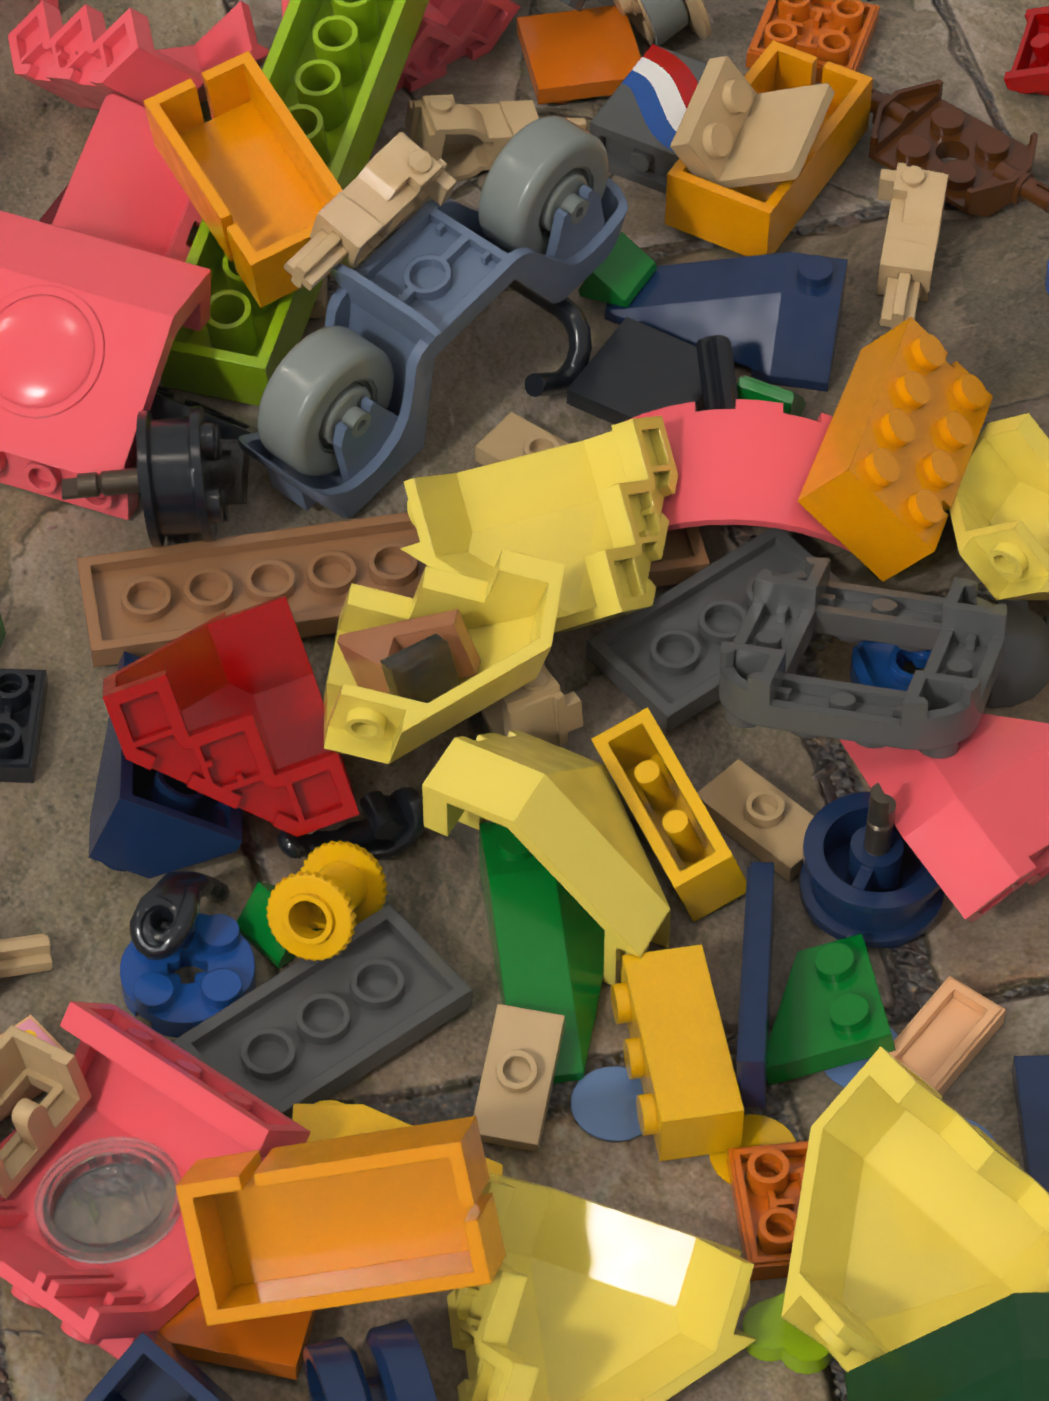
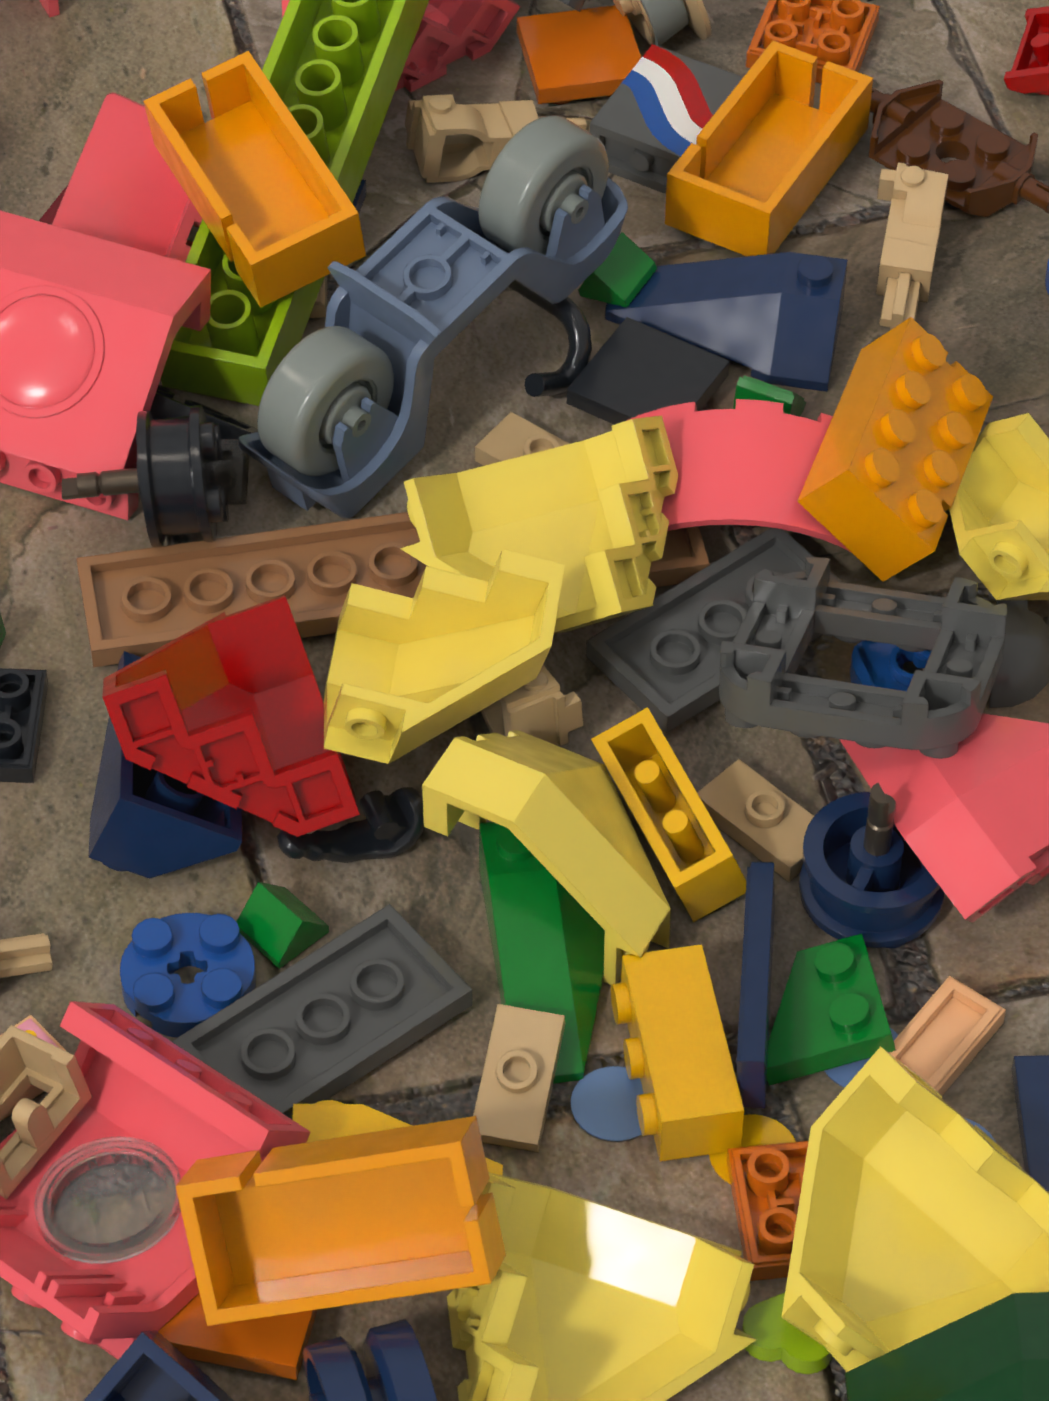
(88, 62): coral panel -> none
(169, 911): black piece -> none
(330, 893): yellow hose -> none
(368, 646): nougat slope -> none
(370, 208): tan piece -> none
(421, 670): clear smoke plate -> none
(717, 372): black axle -> none
(748, 136): tan bracket -> none

